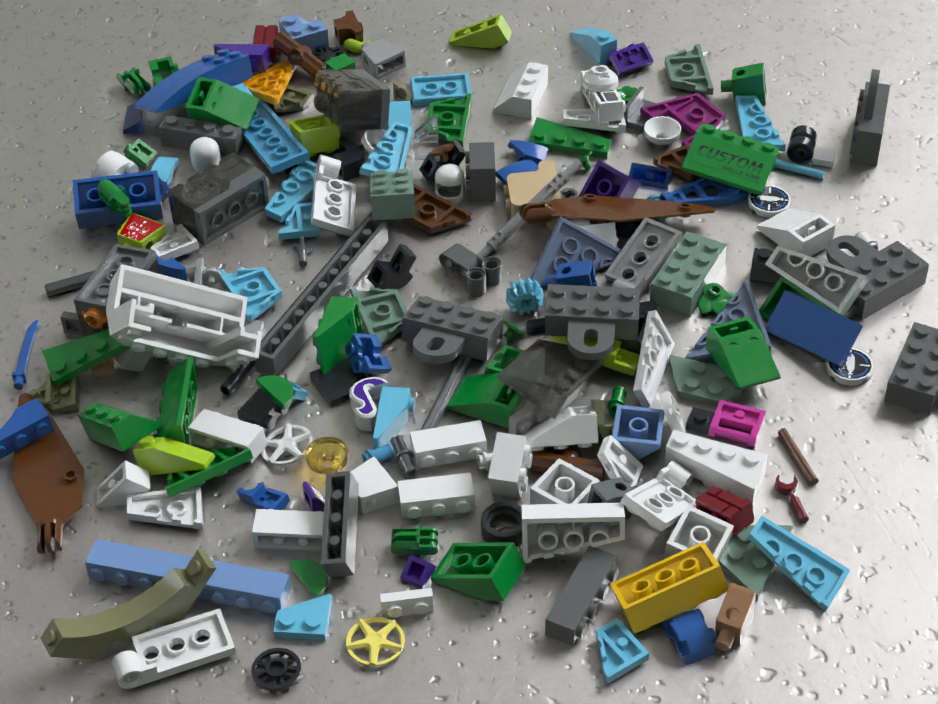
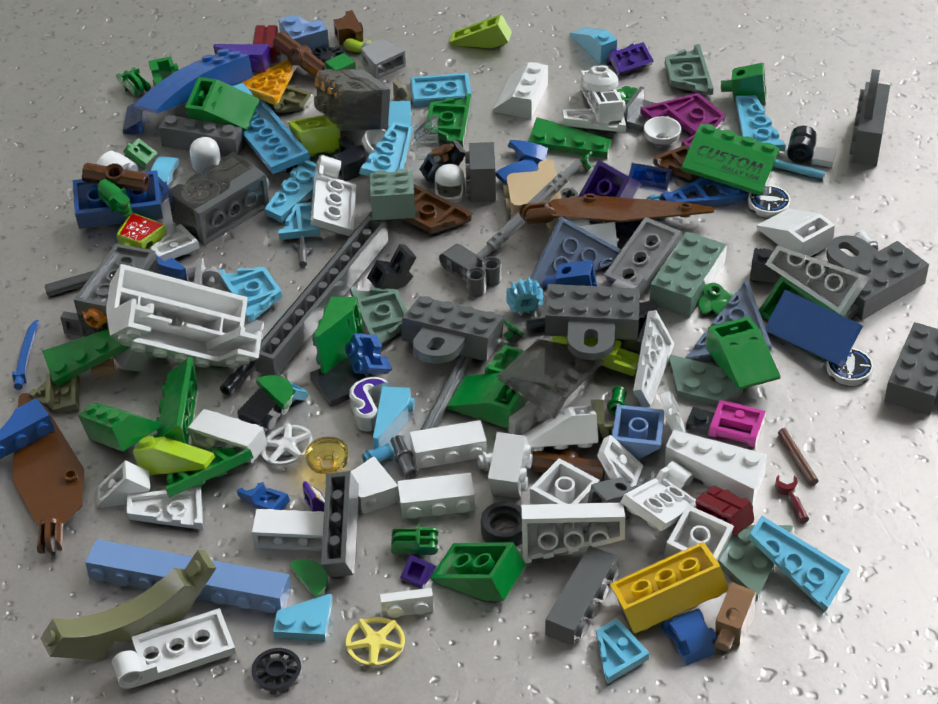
(116, 174): none -> reddish brown piece

